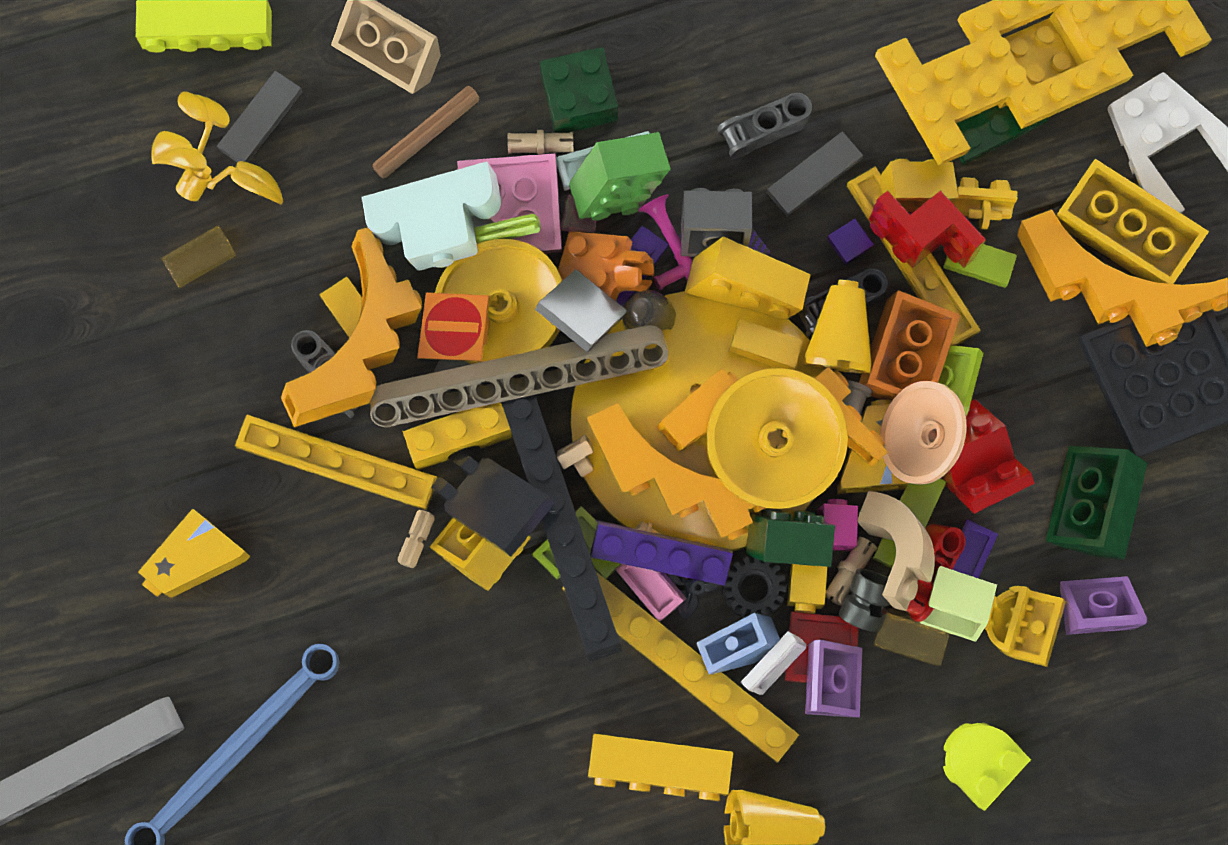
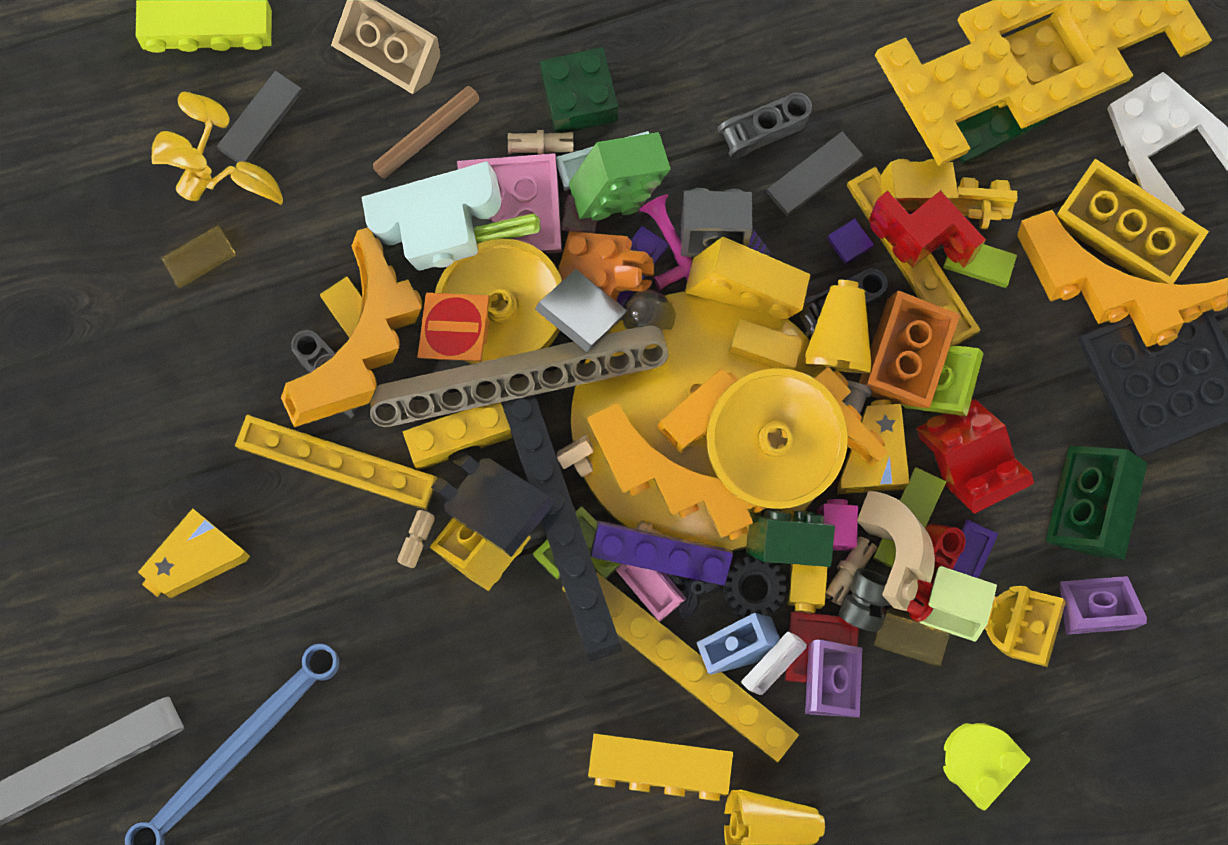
(923, 432): light nougat dish -> none

